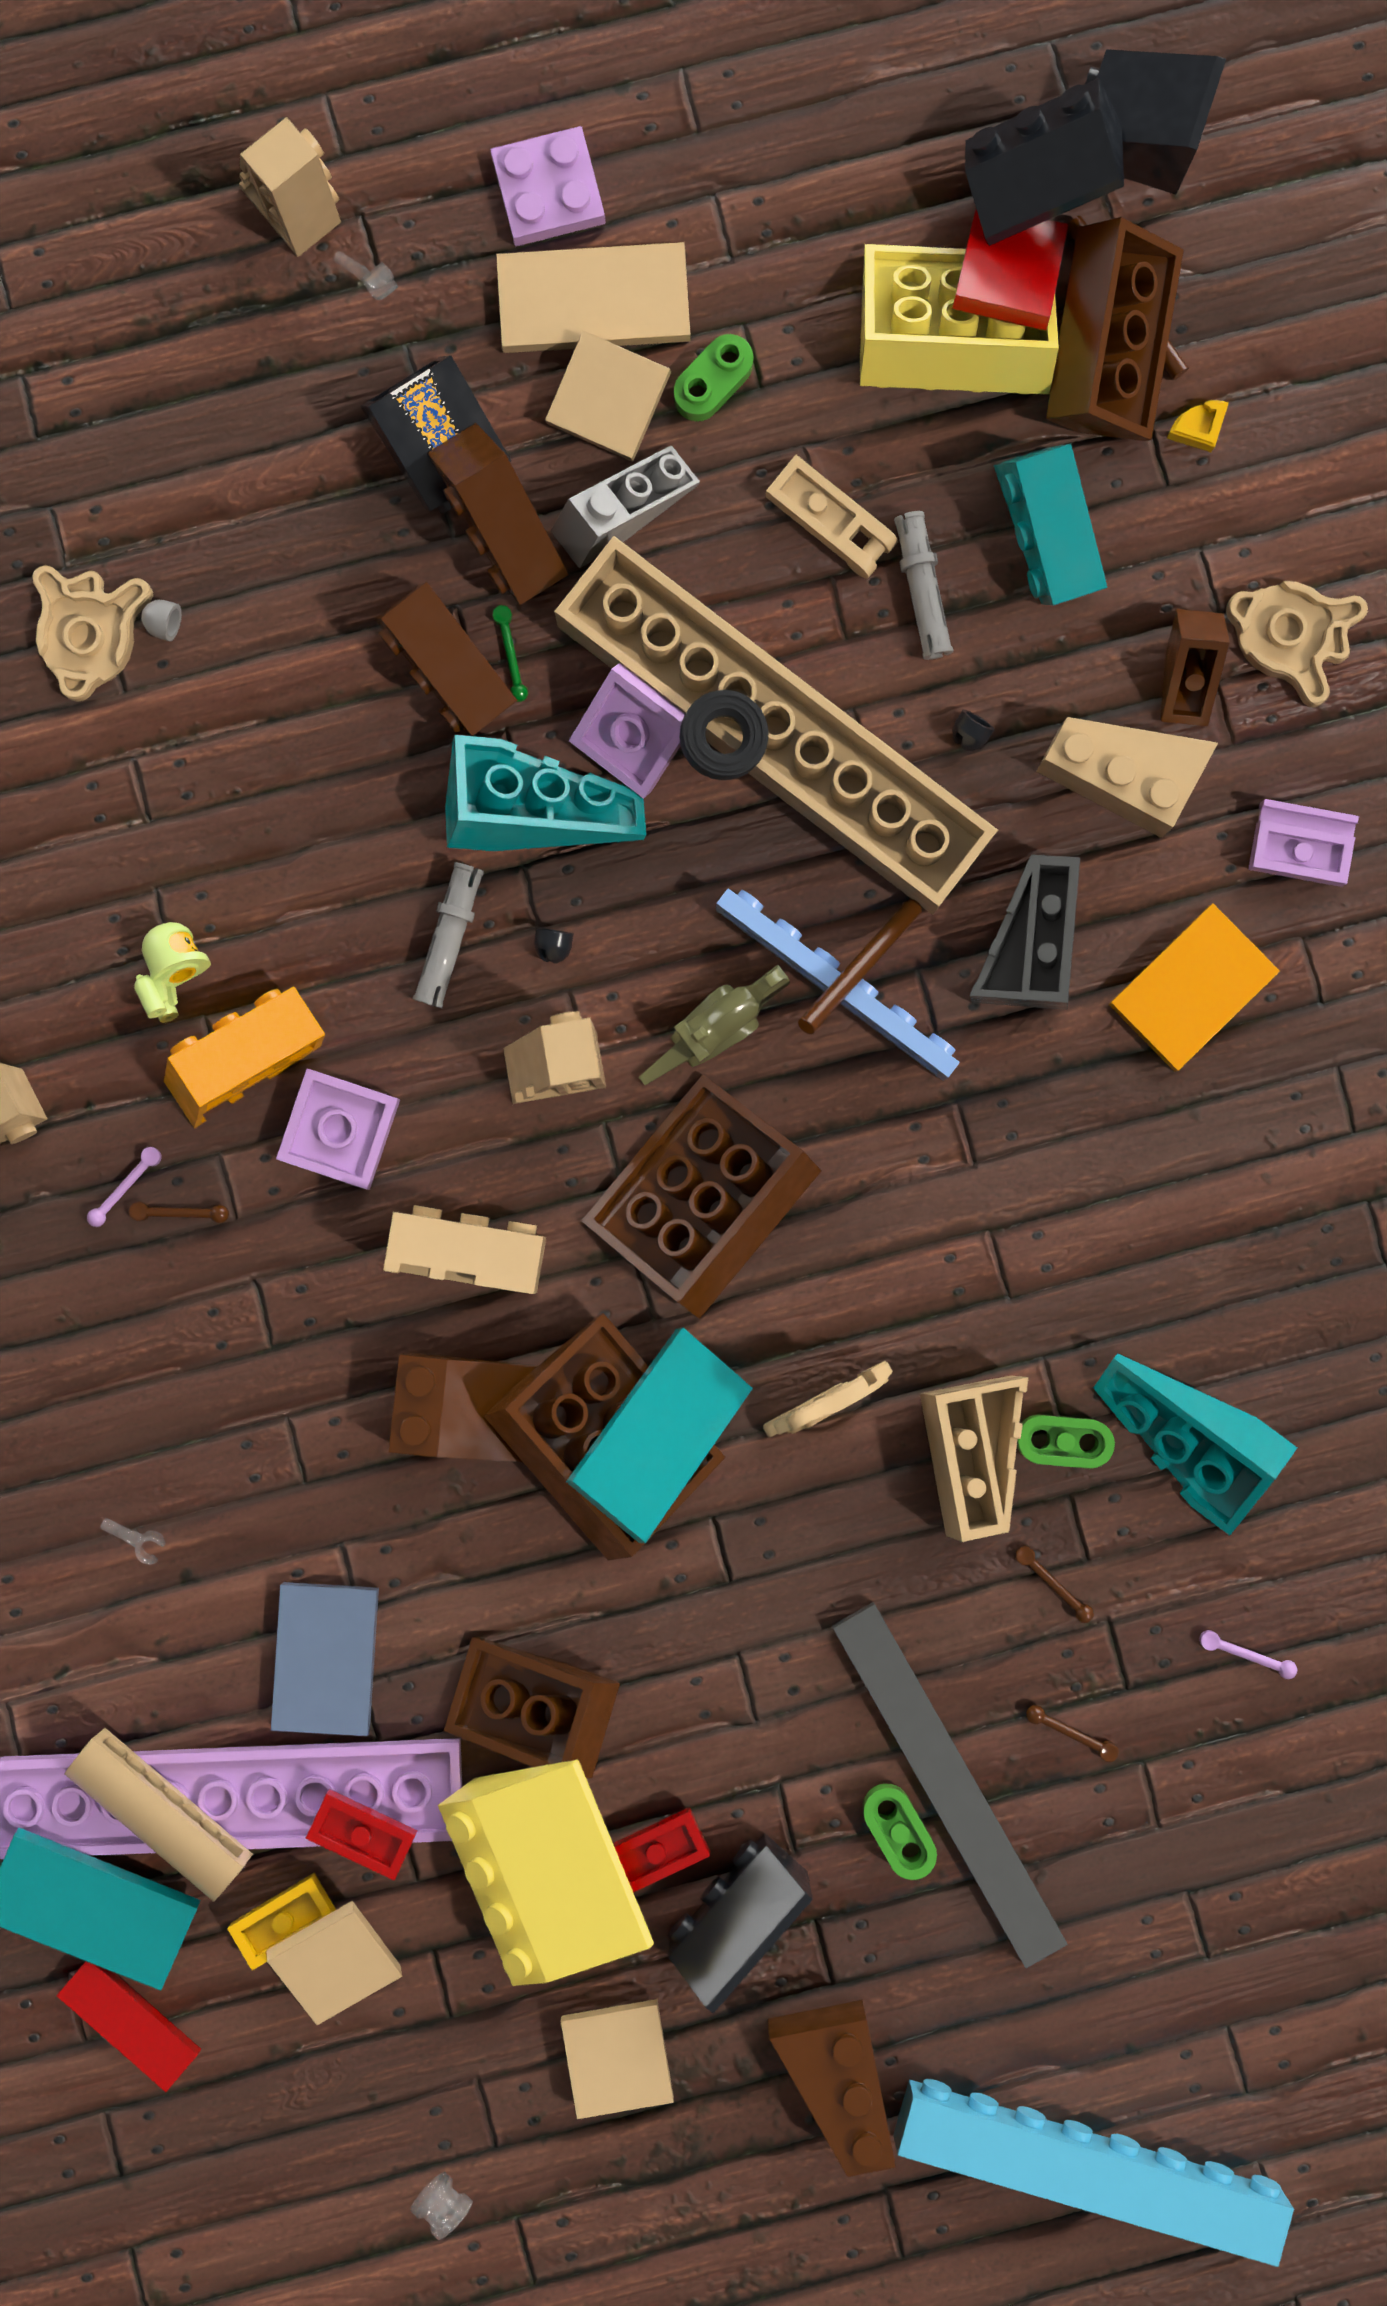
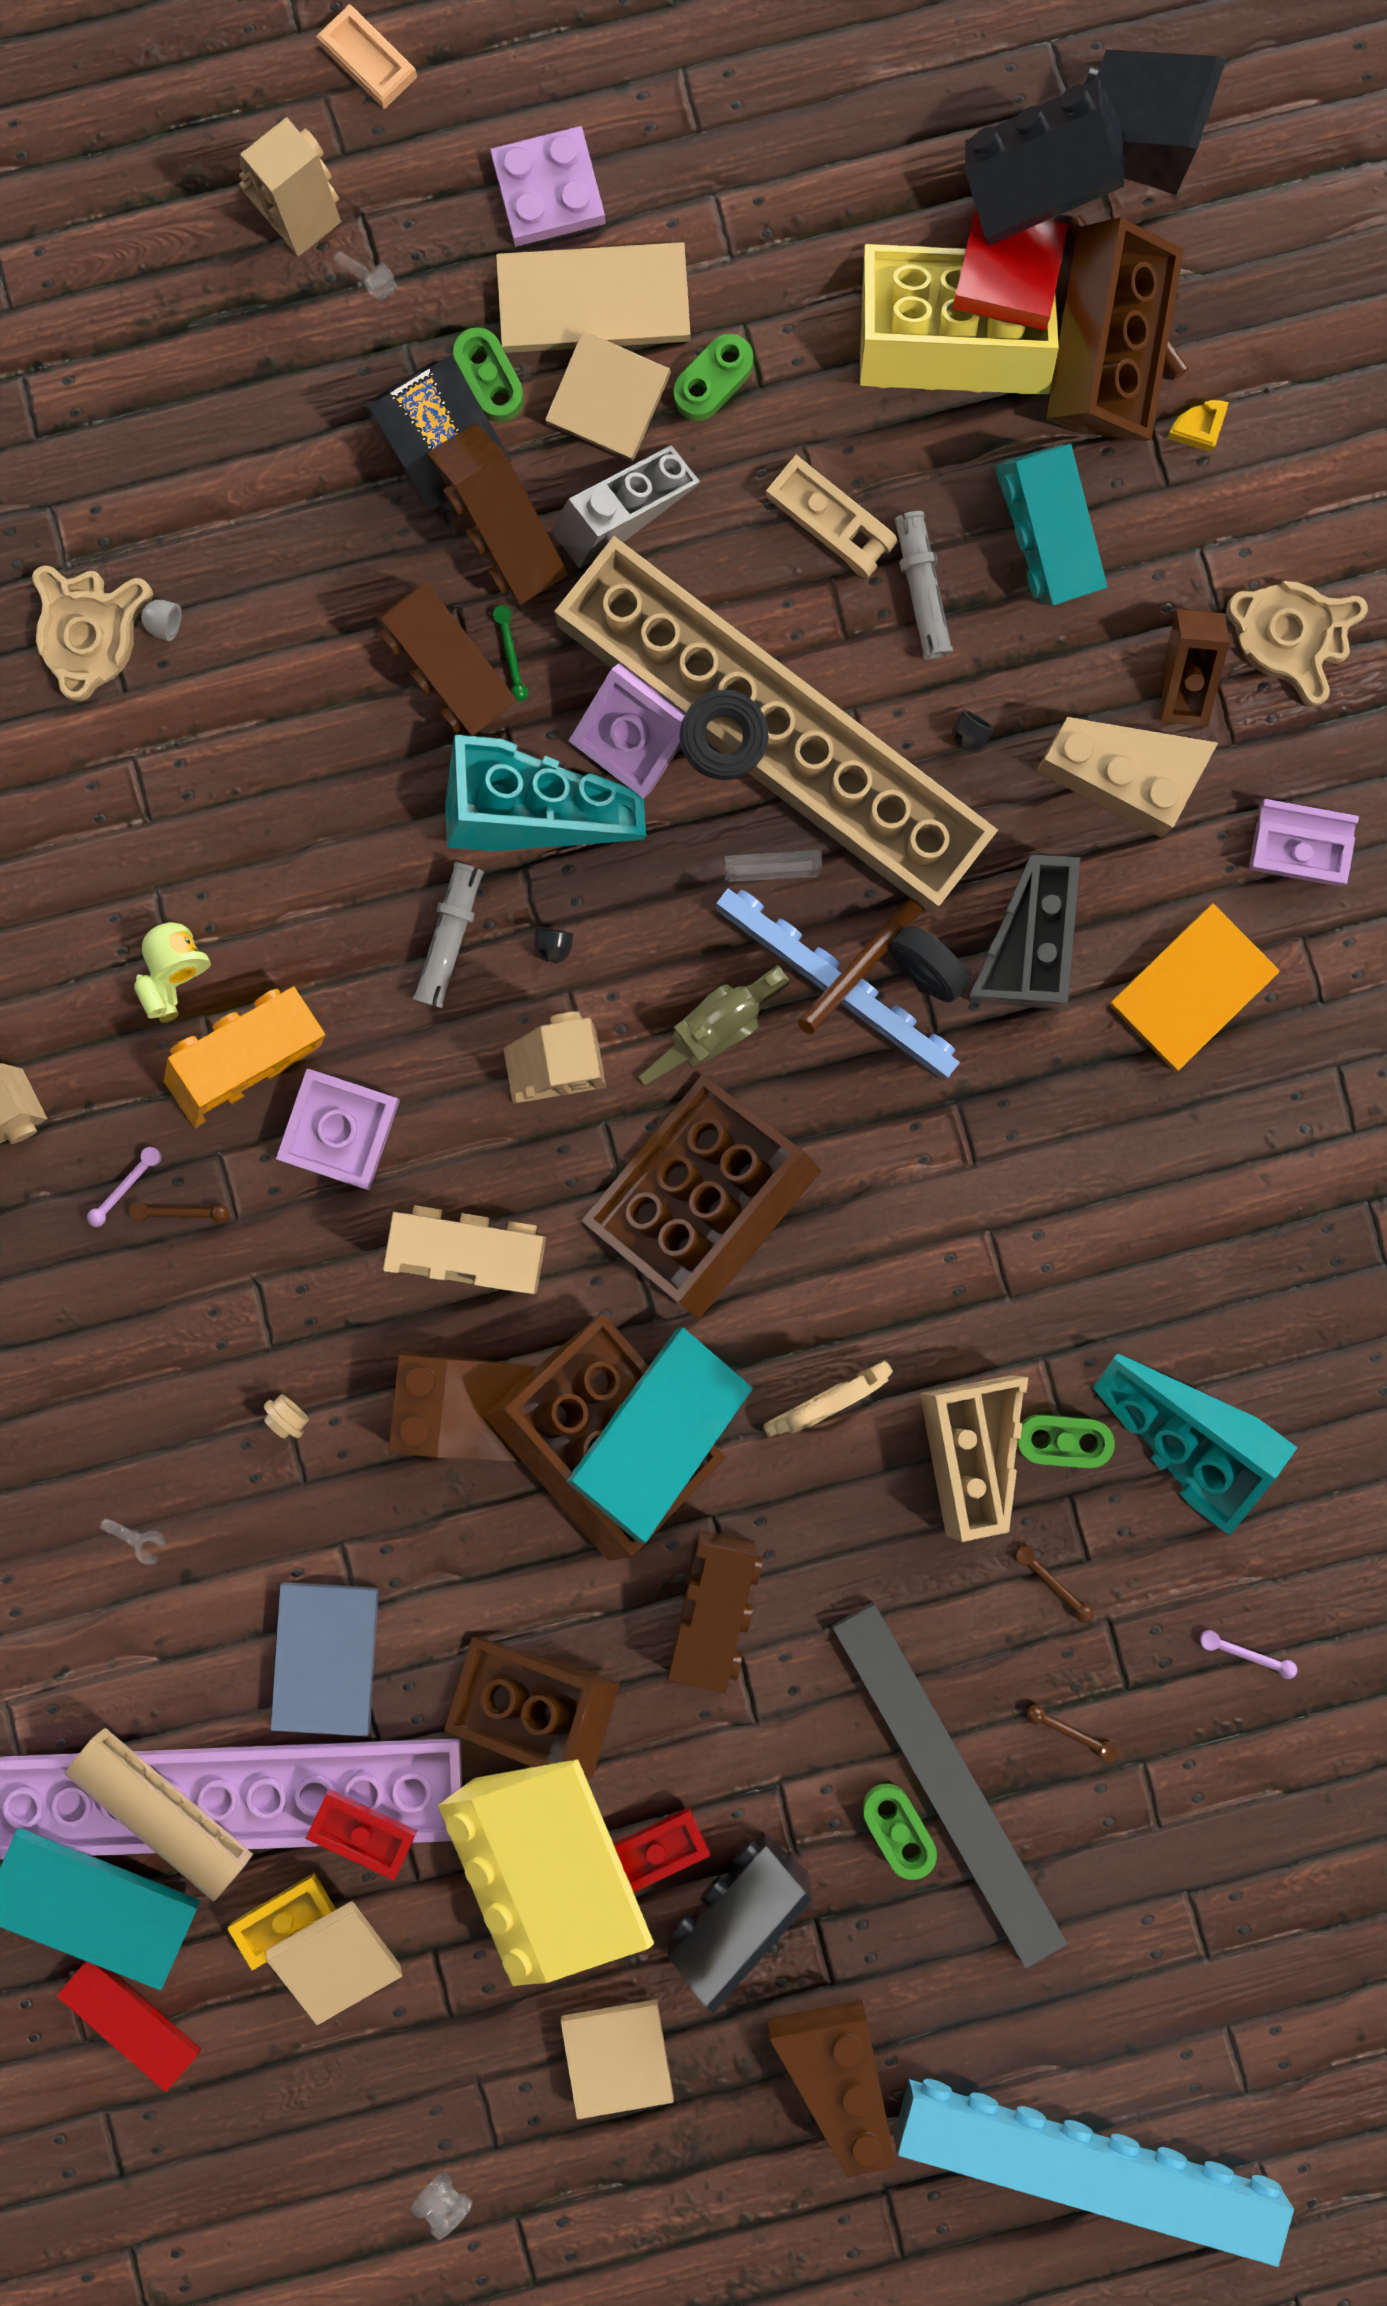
(285, 1417): none -> tan plate
(367, 56): none -> light nougat tile
(491, 376): none -> bright green plate
(715, 1611): none -> reddish brown wedge
(772, 865): none -> clear tile
(929, 963): none -> black tyre

